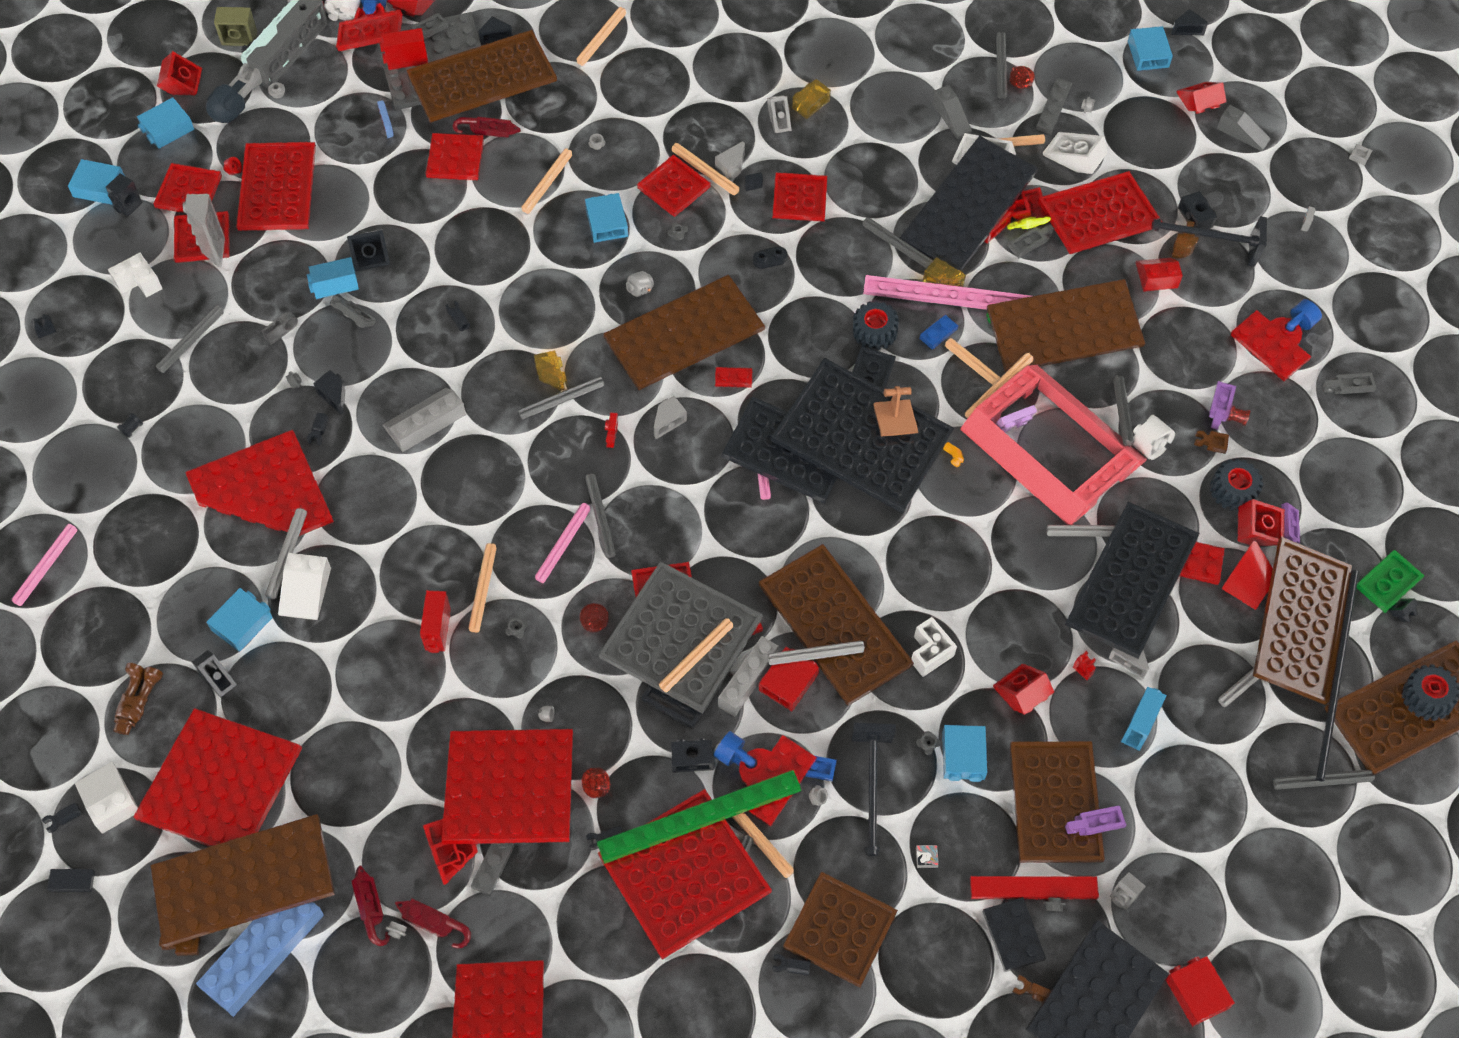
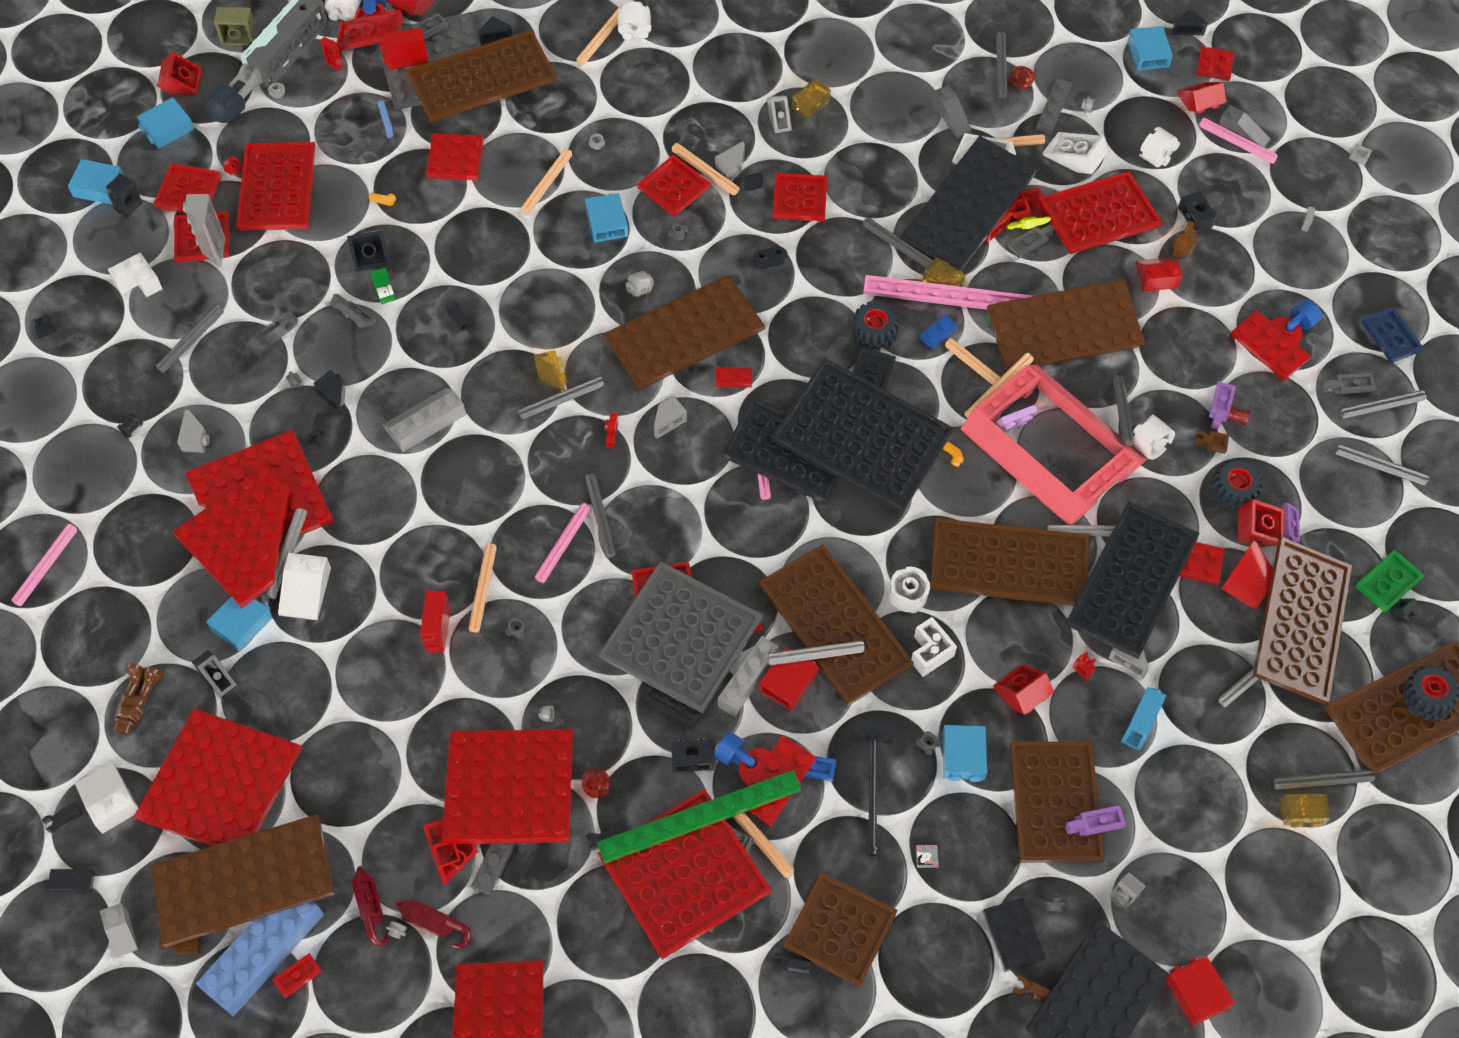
(119, 929): none -> light grey slope
(192, 434): none -> light grey slope
(241, 535): none -> red plate
(297, 975): none -> red plate
(331, 53): none -> red plate
(332, 278): dark azure brick -> none
(382, 199): none -> light orange arm
(382, 286): none -> green leg
(487, 126): dark red plate -> none
(594, 617): clear red plate -> none
(634, 20): none -> white brick
(695, 655): light nougat axle -> none
(818, 795): light grey plate -> none
(897, 415): nougat plate -> none
(909, 589): none -> white brick
(1009, 561): none -> reddish brown plate
(1034, 887): red tile -> none
(1159, 147): none -> white brick
(1215, 63): none -> red plate
(1238, 140): none -> bright pink axle
(1257, 239): black tile -> none
(1304, 810): none -> clear yellow brick
(1324, 754): black piece -> none
(1382, 404): none -> axle
(1382, 464): none -> axle
(1392, 335): none -> dark blue plate

